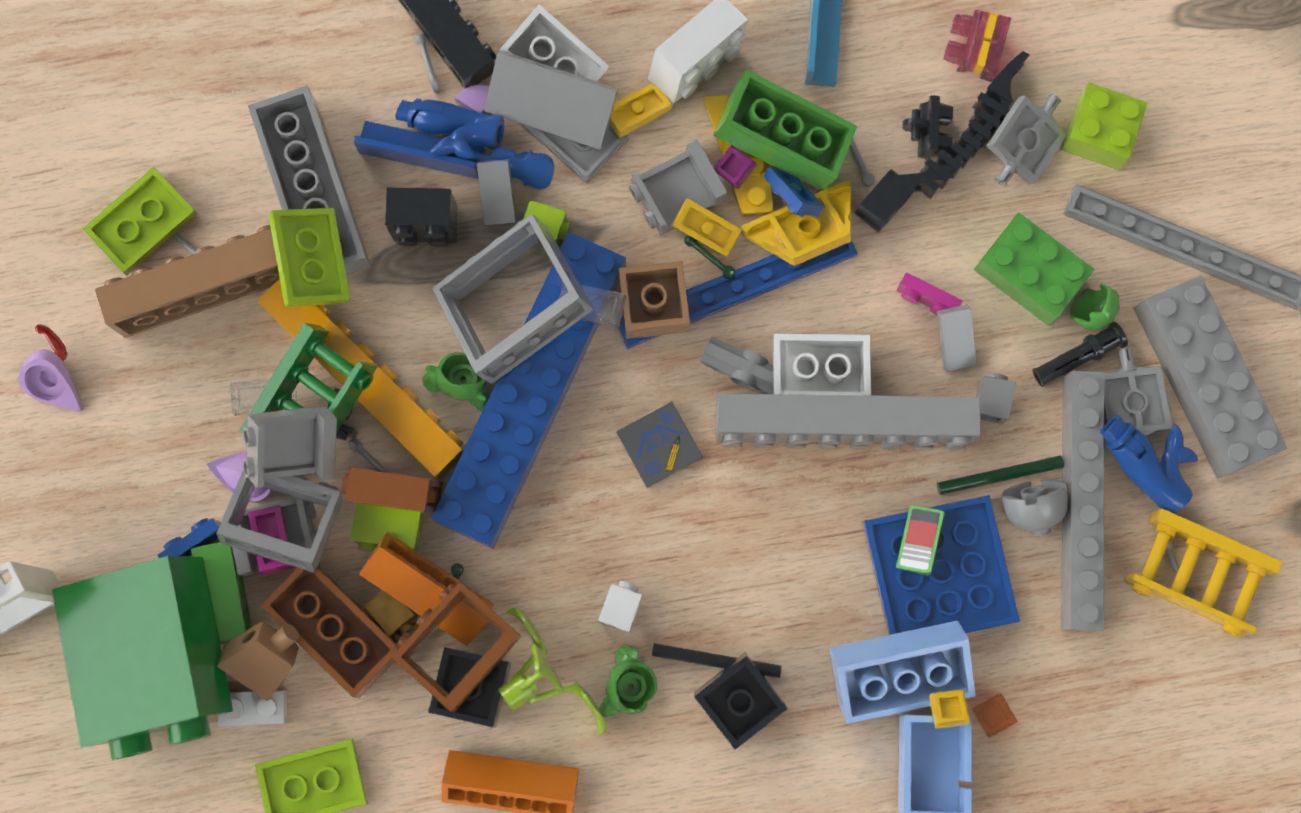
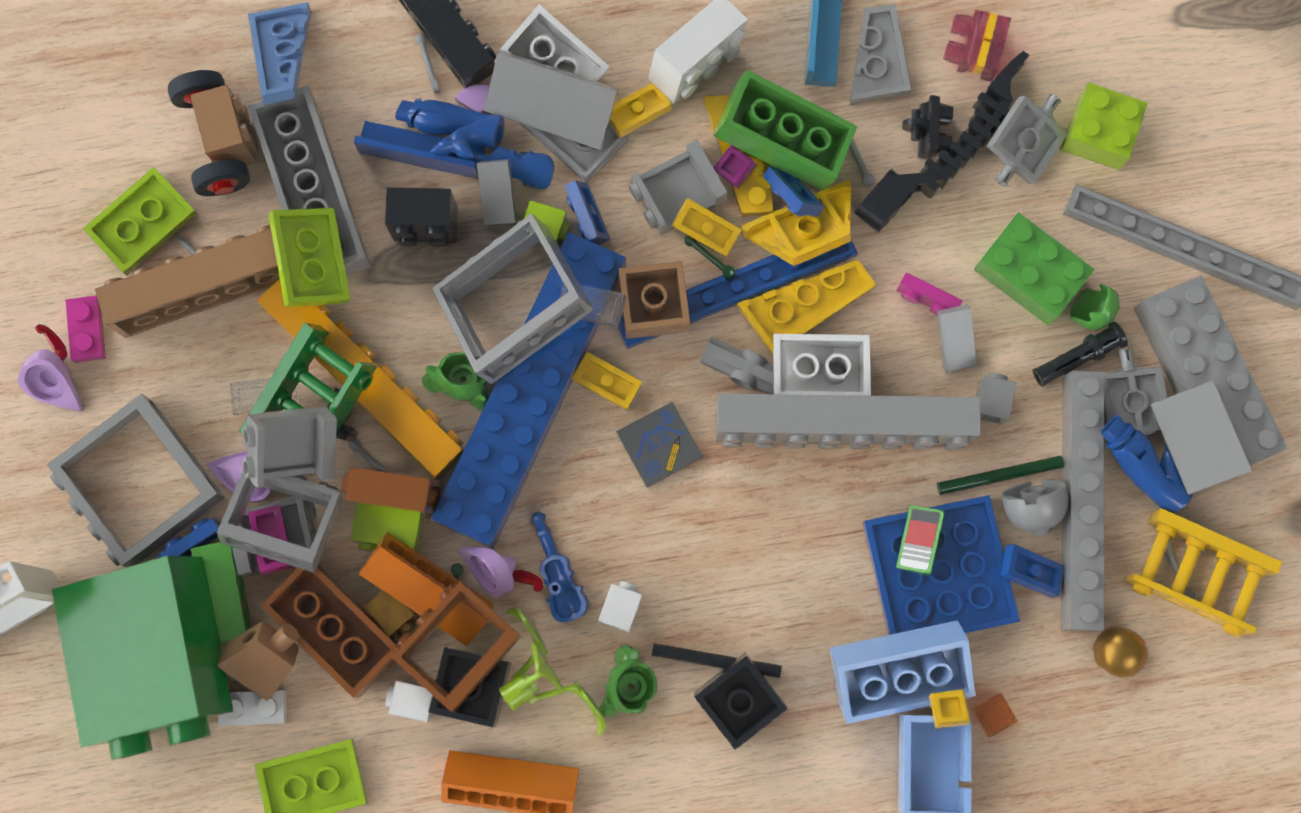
(85, 329): none -> dark pink plate
(98, 527): none -> light grey window
(222, 129): none -> brick
(279, 49): none -> medium blue wing
(409, 701): none -> white brick
(496, 571): none -> lavender piece
(566, 599): none -> blue piece
(583, 204): none -> blue plate
(607, 381): none -> yellow plate
(806, 302): none -> yellow wing
(881, 57): none -> light grey wing
(1032, 570): none -> blue plate
(1120, 652): none -> pearl gold hair
(1200, 437): none -> light grey tile

